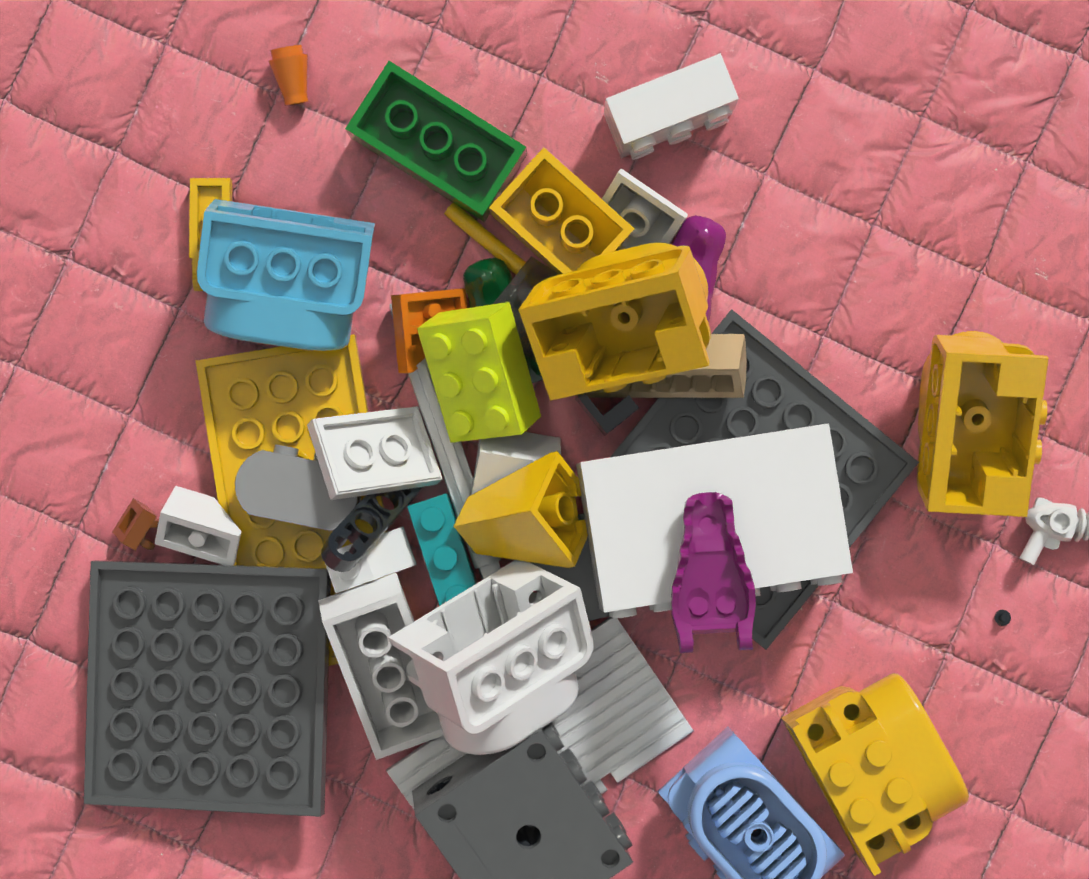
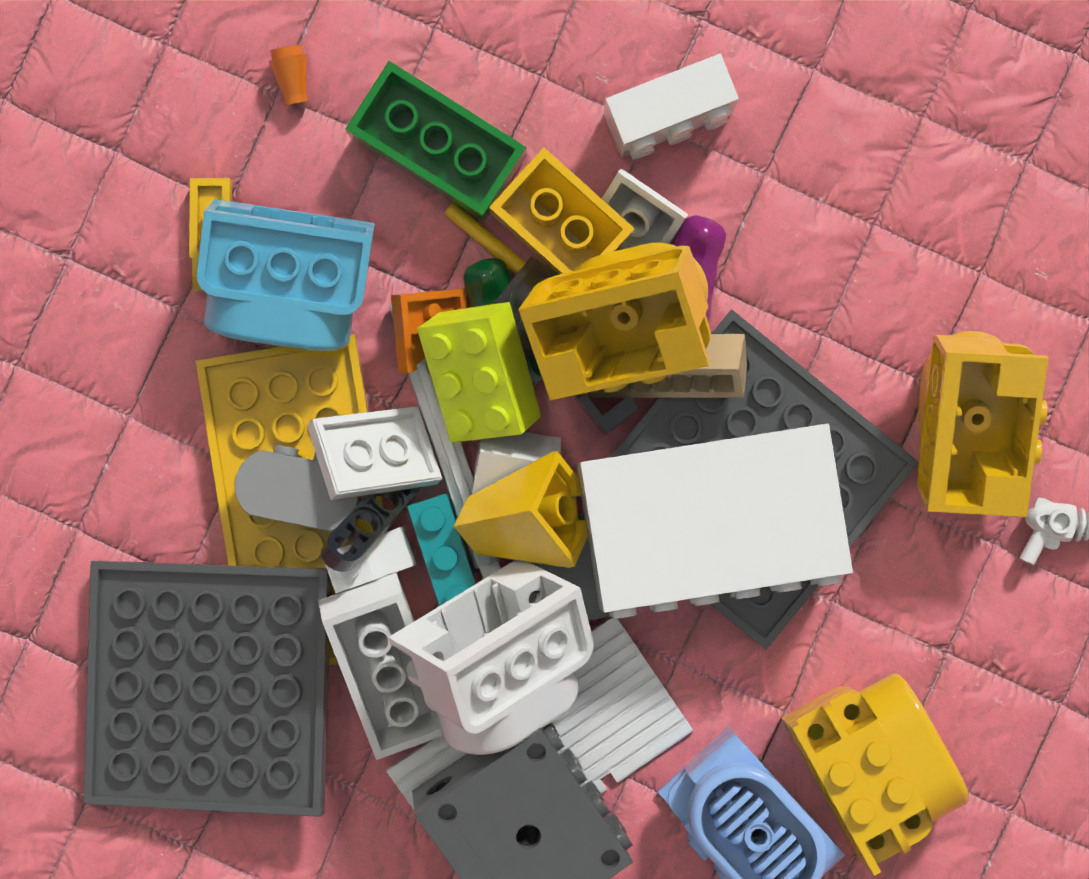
(134, 525): dark orange tile -> none
(198, 527): white slope -> none
(712, 581): magenta animal -> none
(1002, 617): black piece -> none

